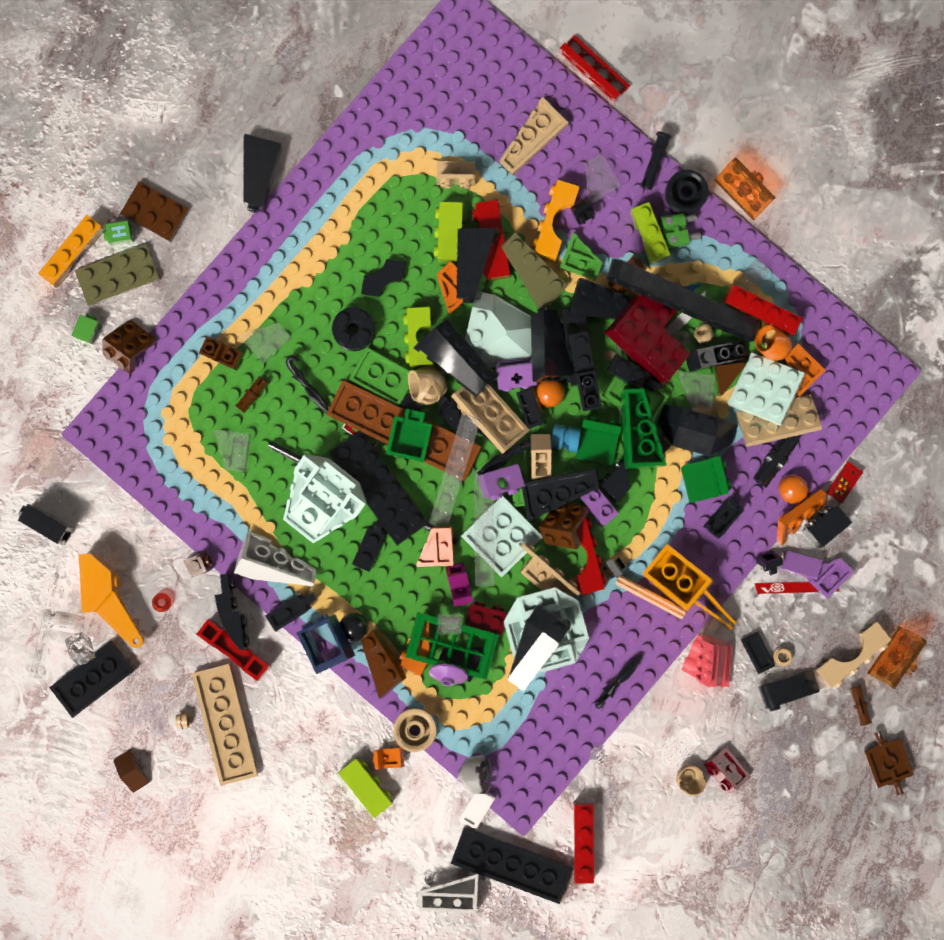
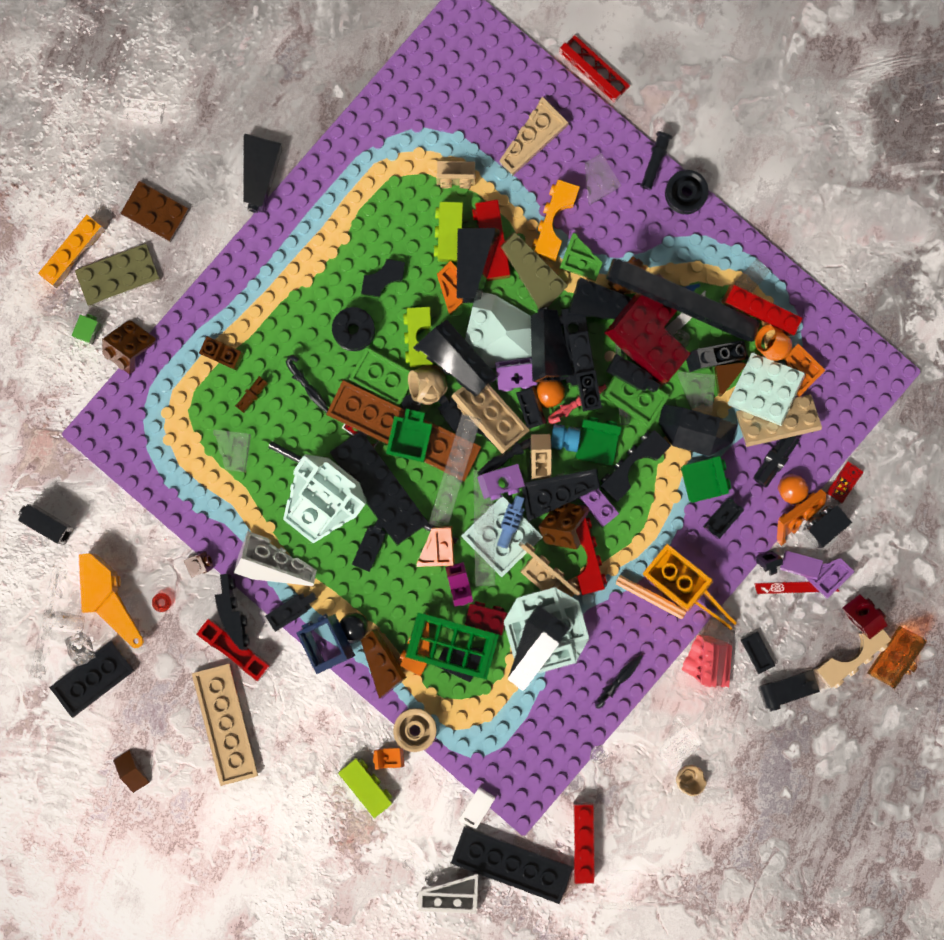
(118, 233): bright green brick -> none
(183, 720): tan plate -> none
(265, 340): clear wing -> none
(448, 674): medium lavender dish -> none
(449, 624): clear brick -> none
(475, 774): light grey cylinder -> none
(511, 521): none -> medium blue hinge
(567, 408): none -> coral piece
(582, 211): black tile -> none
(616, 565): black tile -> none
(639, 432): green wedge -> none
(650, 232): lime arch -> none
(675, 230): bright green piece -> none
(704, 334): tan tile -> none
(727, 771): bracket -> none
(745, 188): clear orange plate -> none
(787, 660): tan plate -> none
(857, 695): reddish brown pin -> none
(865, 616): none -> dark red brick
(888, 763): reddish brown plate -> none

